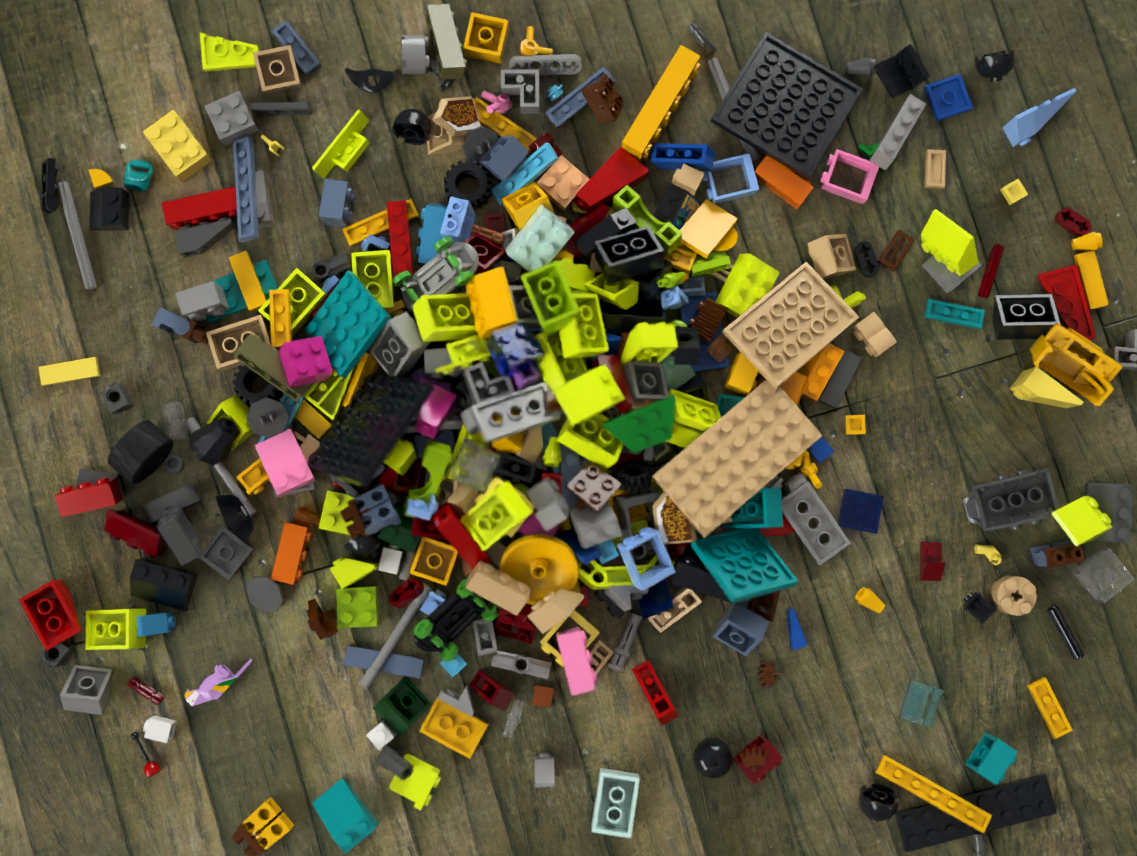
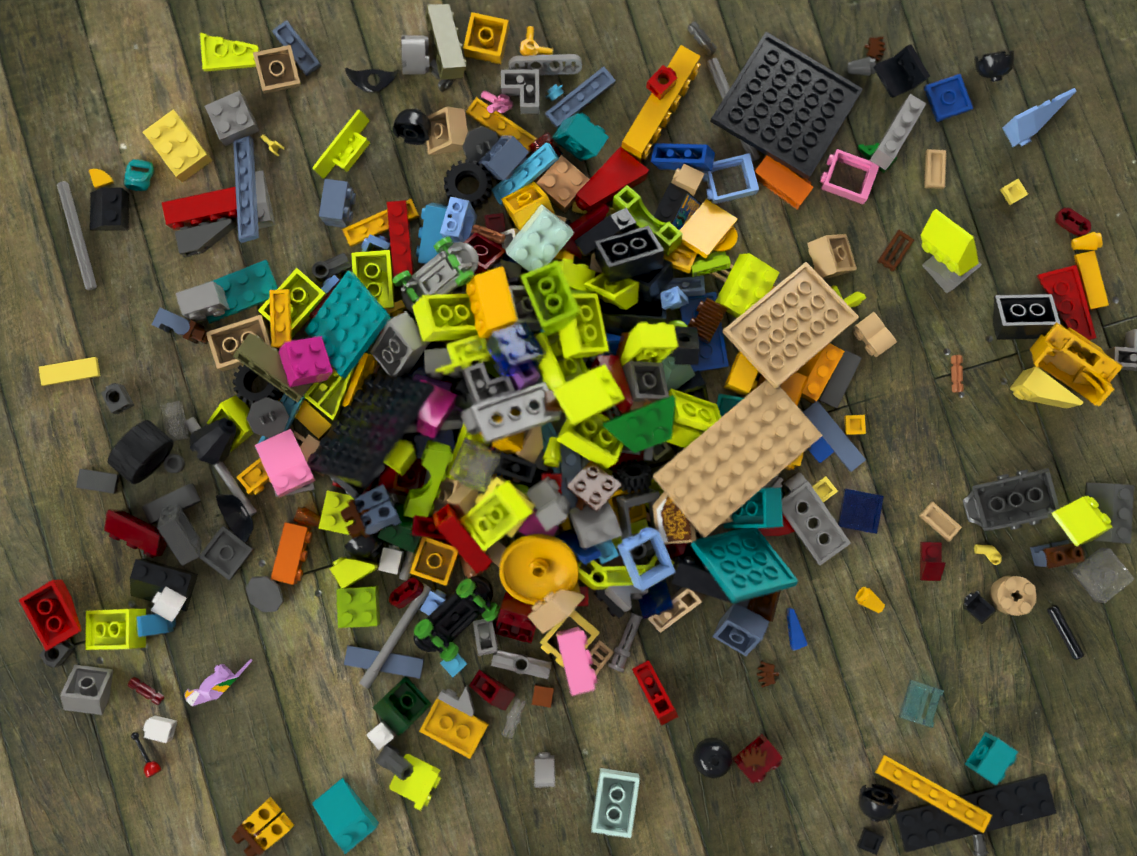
(48, 186): black hinge -> none
(88, 496): red brick -> none
(168, 603): none -> white brick
(248, 280): yellow tile -> none
(281, 108): dark grey tile -> none
(322, 623): reddish brown bracket -> none
(421, 509): light blue bracket -> none
(457, 115): tile -> none
(498, 587): tan brick -> none
(580, 137): none -> teal brick
(604, 99): reddish brown bracket -> none
(659, 89): none -> red brick
(672, 279): lime piece -> none
(719, 348): clear orange bracket -> none
(809, 470): yellow piece -> none
(824, 489): none -> light yellow plate
(834, 436): none -> sand blue tile
(870, 257): black beam -> none
(870, 841): none -> black tile
(874, 47): none -> reddish brown piece
(940, 521): none -> tan tile
(954, 313): teal tile -> none
(957, 373): none -> nougat axle
(991, 270): dark red axle -> none
(1049, 707): yellow tile -> none

